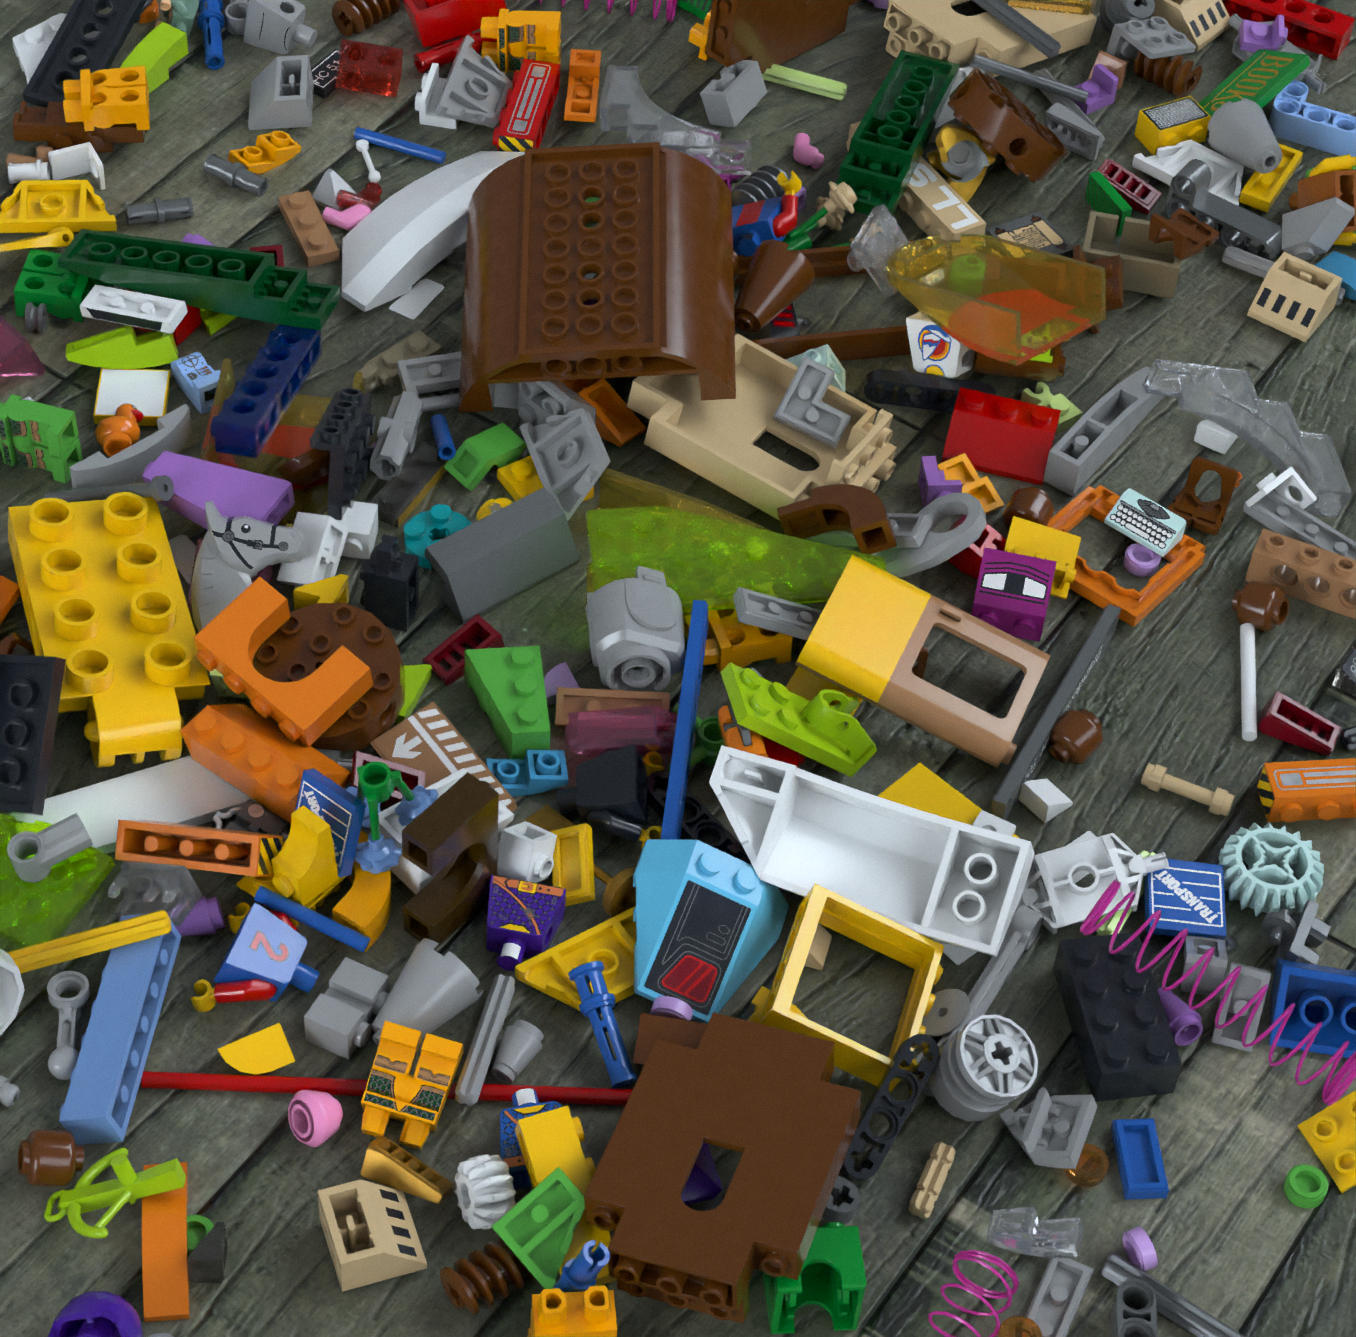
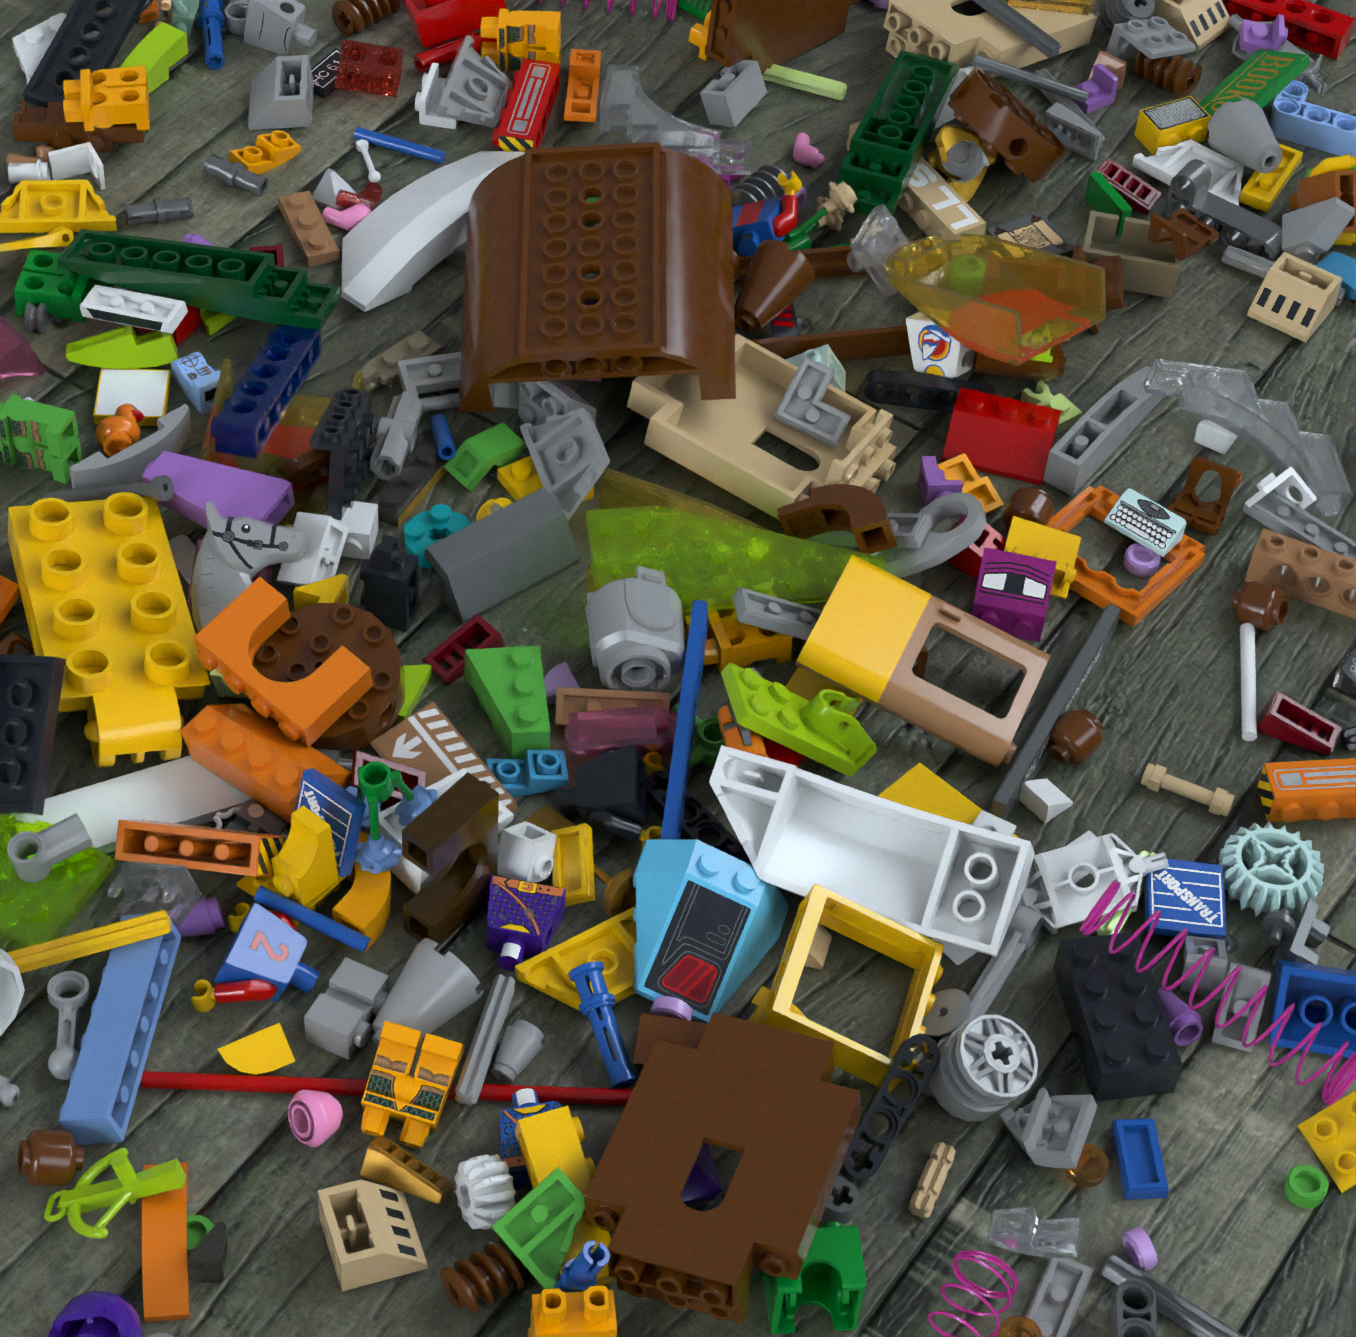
(417, 299): white sticker -> none
(613, 418): orange slope -> none

